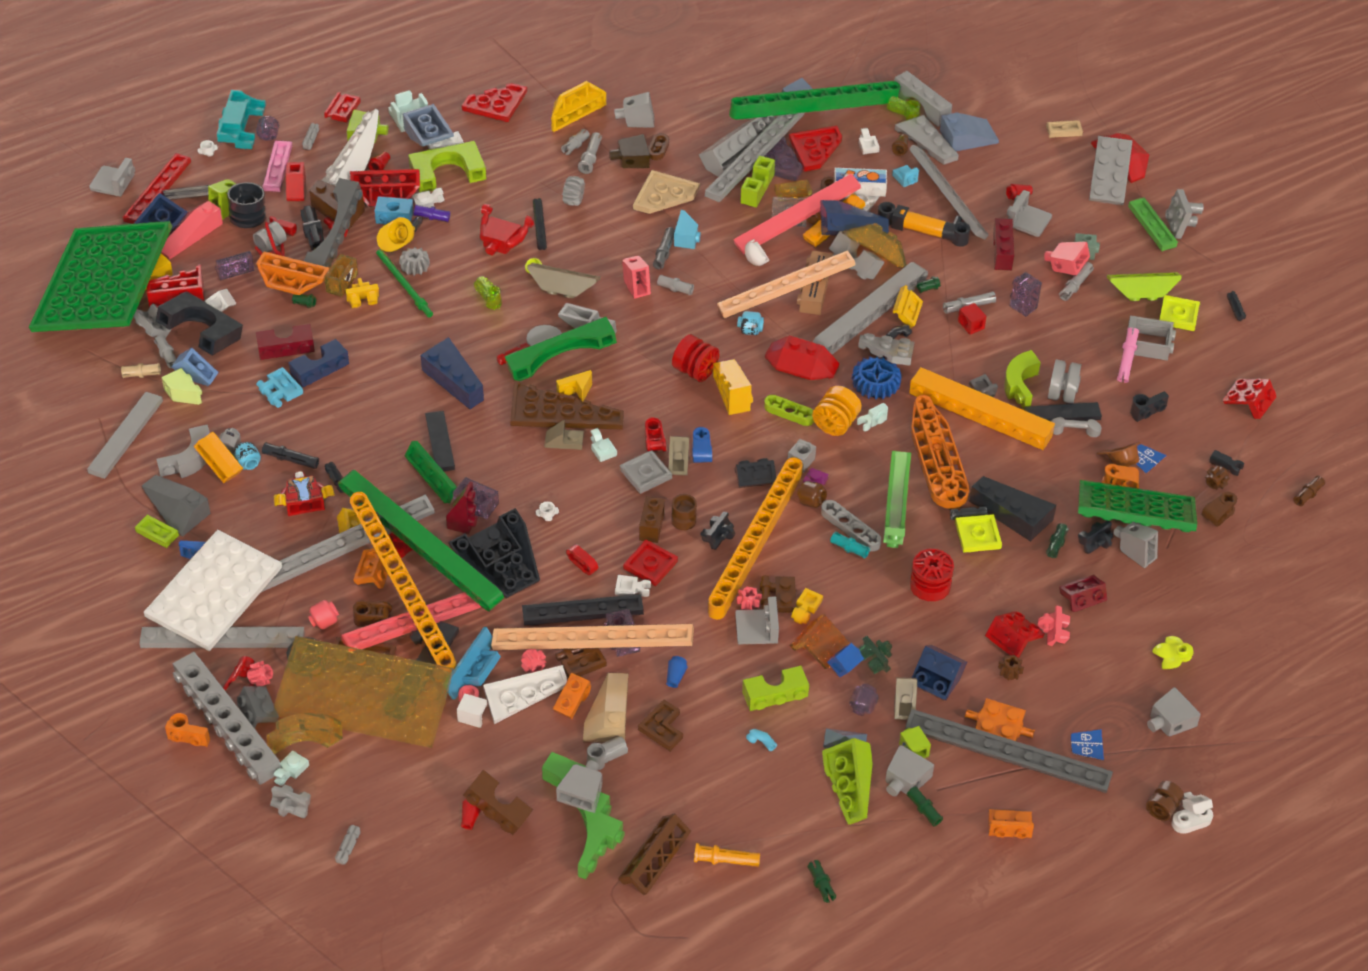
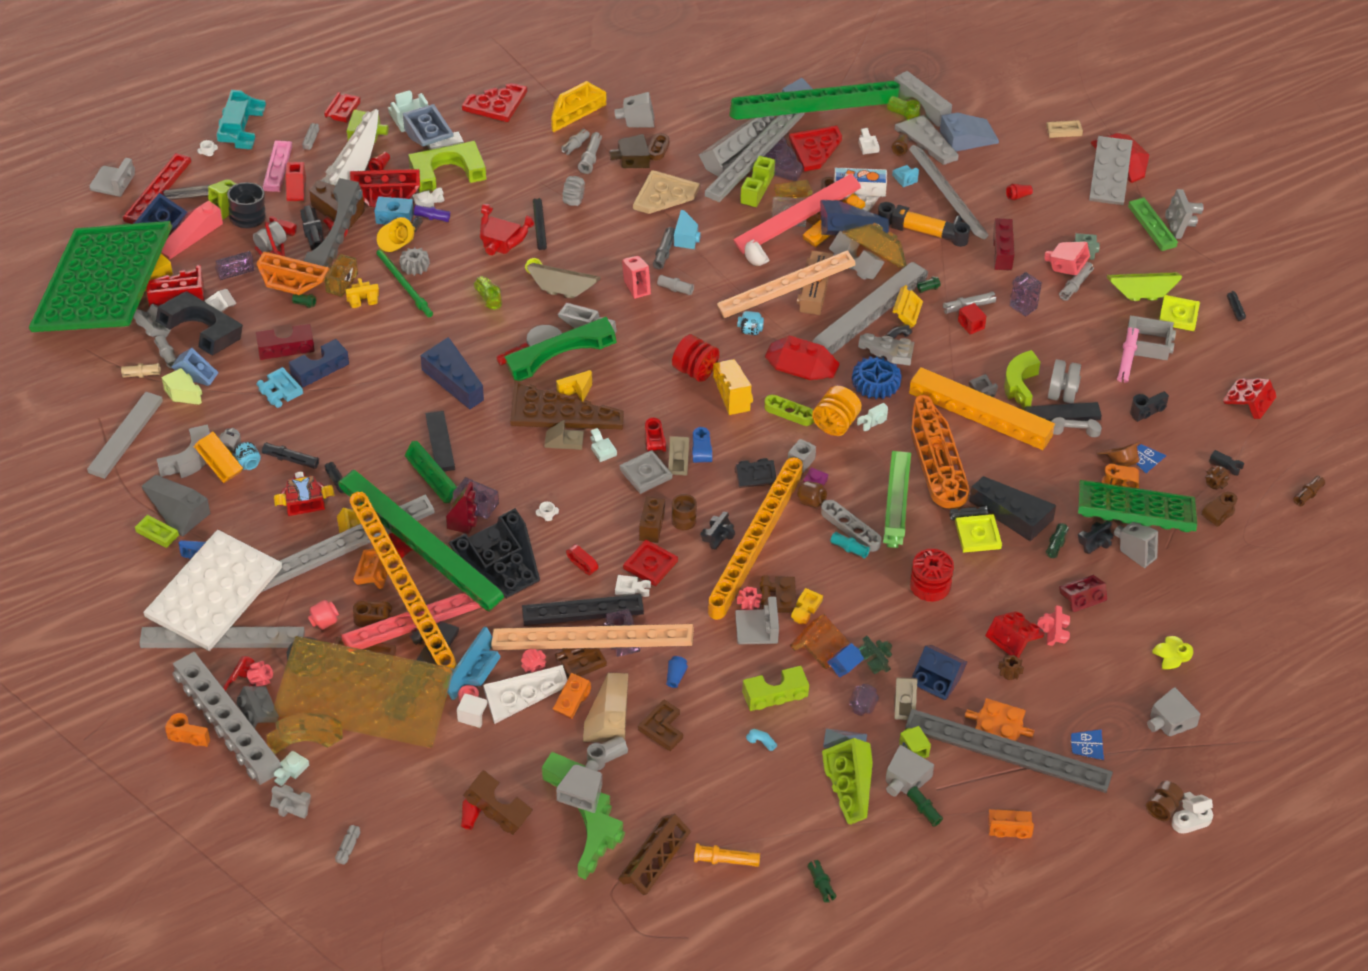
(267, 128): head -> none
(1027, 217): light grey bracket -> none

